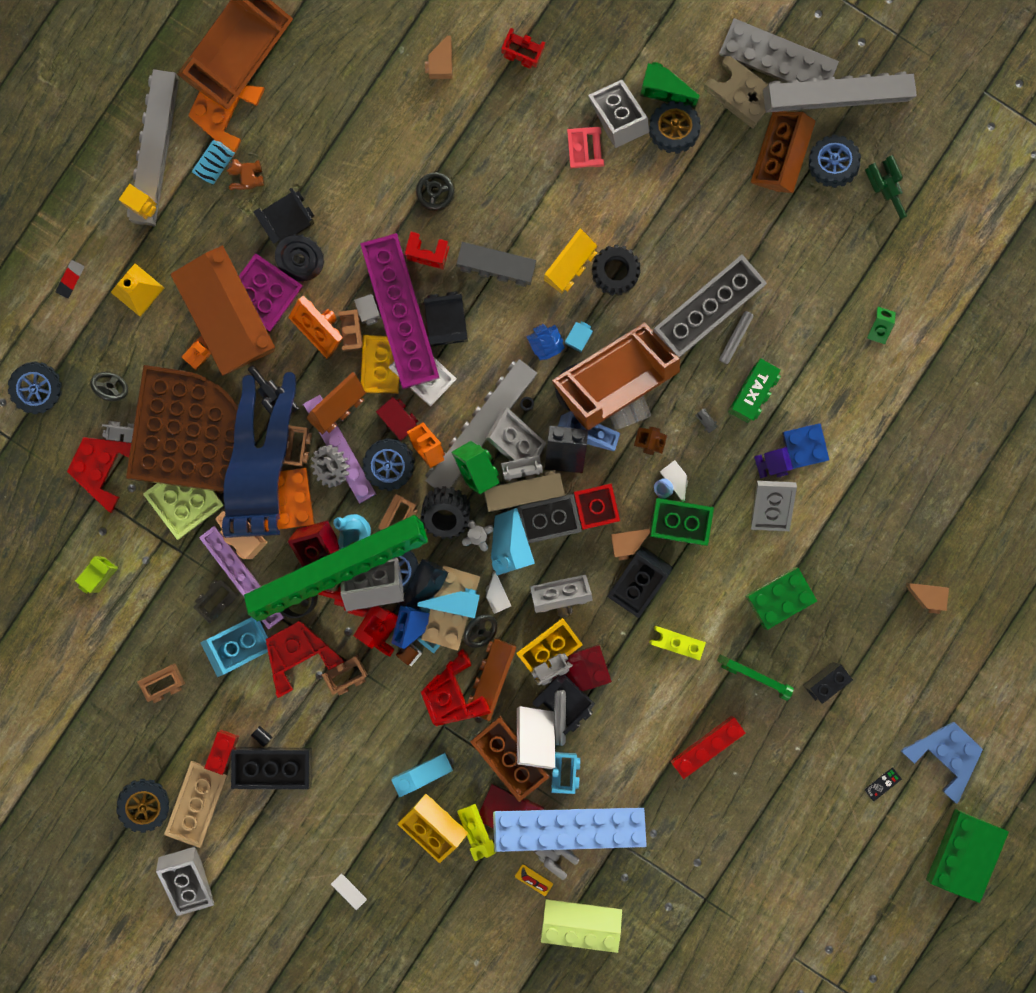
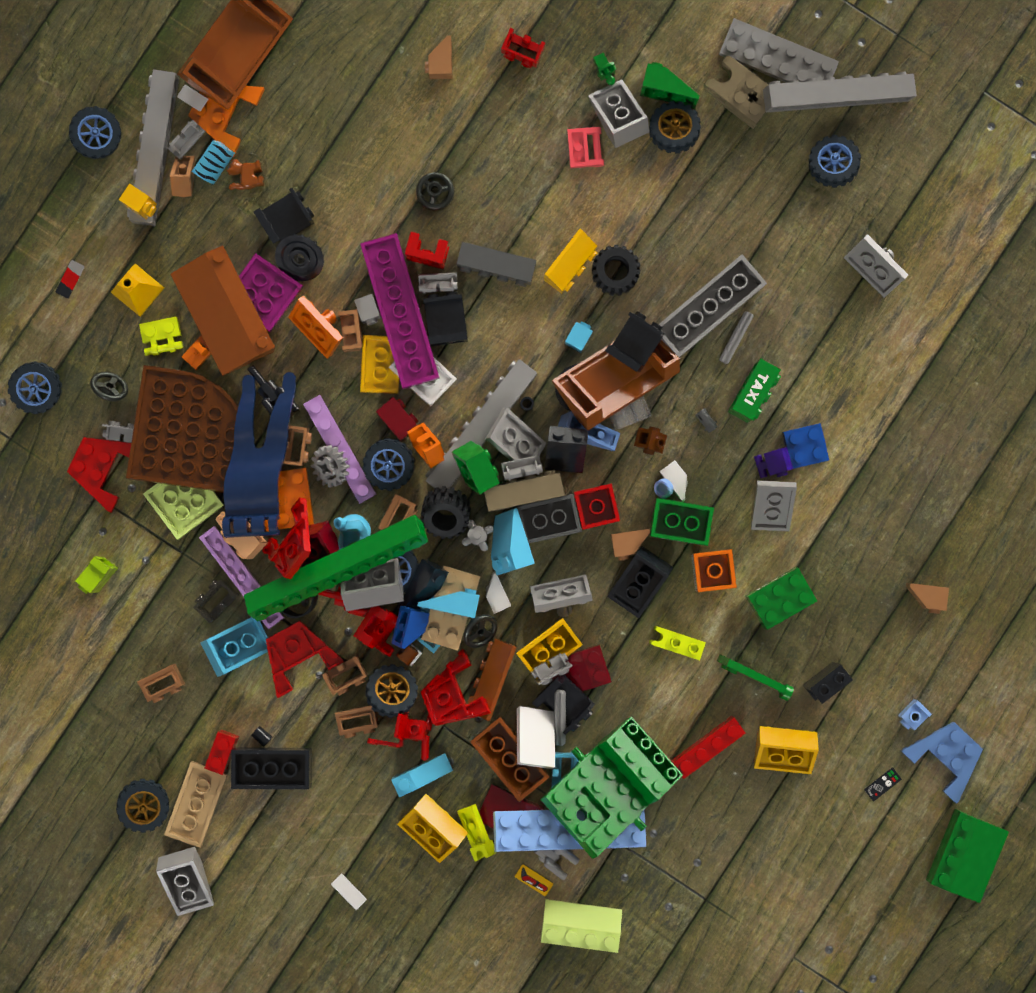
(110, 122): none -> black wheel
(161, 330): none -> neon yellow plate
(182, 177): none -> medium nougat slope
(187, 138): none -> light grey hinge
(192, 97): none -> white sticker
(295, 546): none -> red wing
(337, 404): dark orange slope -> none
(353, 713): none -> medium nougat window
(404, 678): none -> black wheel
(409, 729): none -> red piece
(438, 281): none -> light grey hinge
(545, 341): blue hair -> none
(605, 69): none -> green piece
(611, 787): none -> green piece
(636, 341): none -> black panel
(713, 570): none -> orange brick
(783, 151): dark orange slope -> none
(786, 750): none -> yellow slope
(876, 265): none -> light grey plate
(882, 326): green bracket -> none
(888, 184): dark green plant -> none
(906, 715): none -> light blue brick

